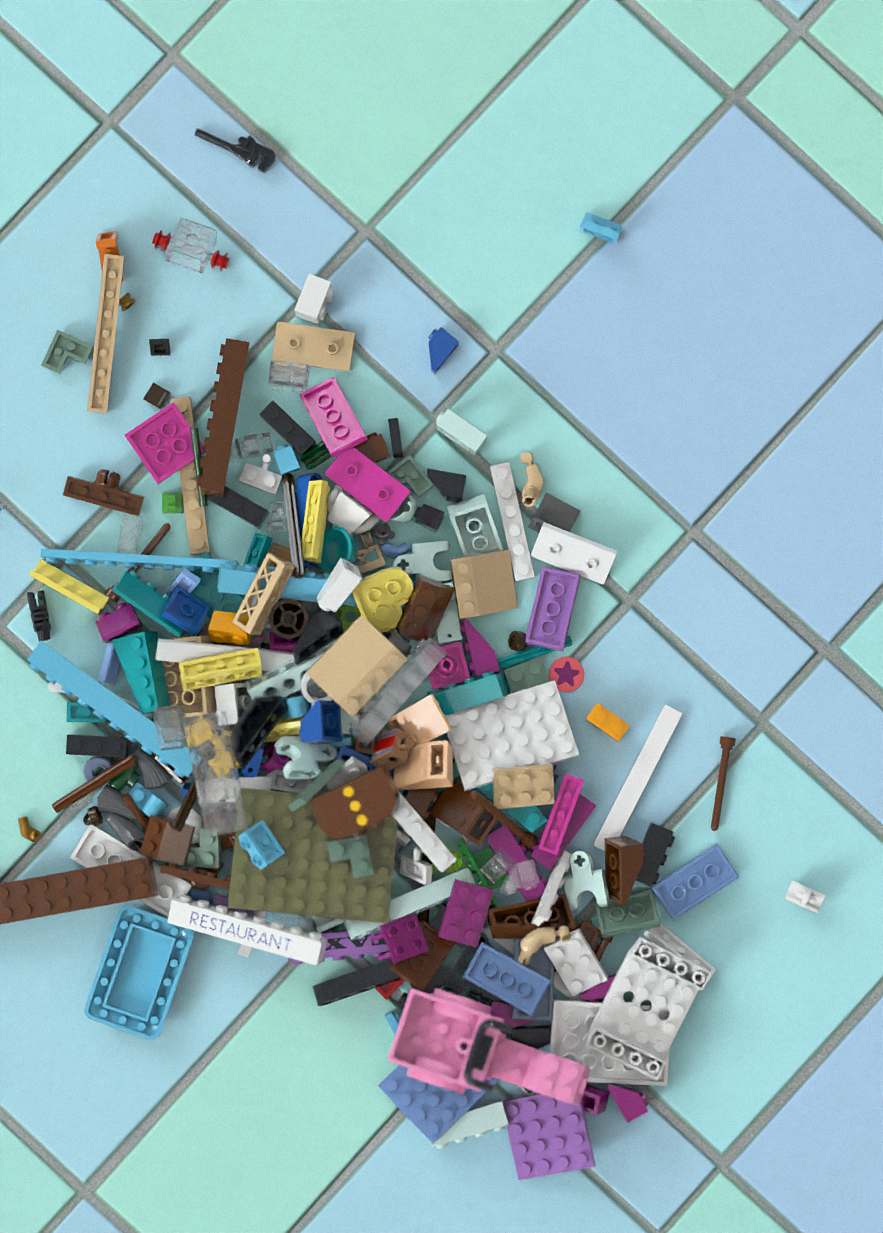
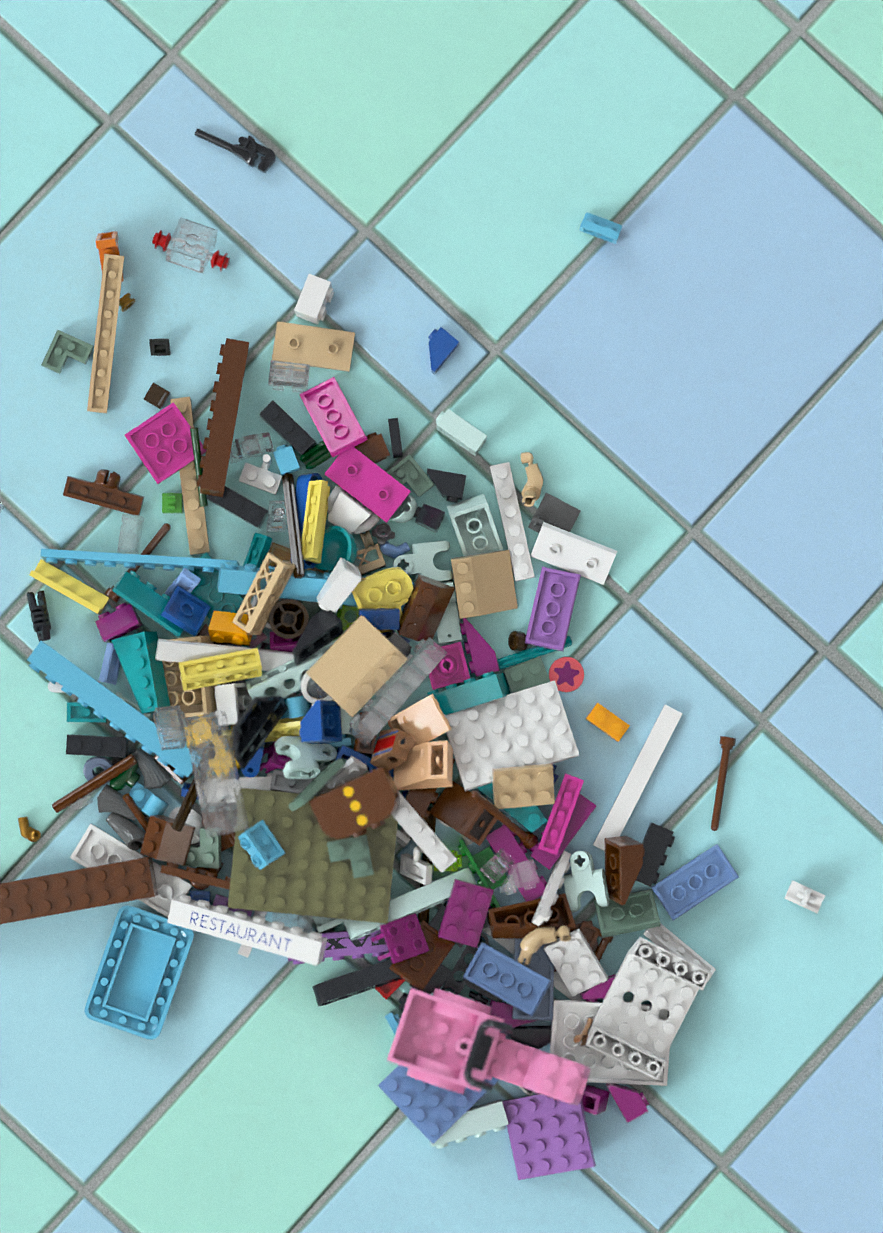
(94, 815): dark brown tile -> none
(381, 618): none -> blue plate
(584, 1035): none -> medium nougat hand

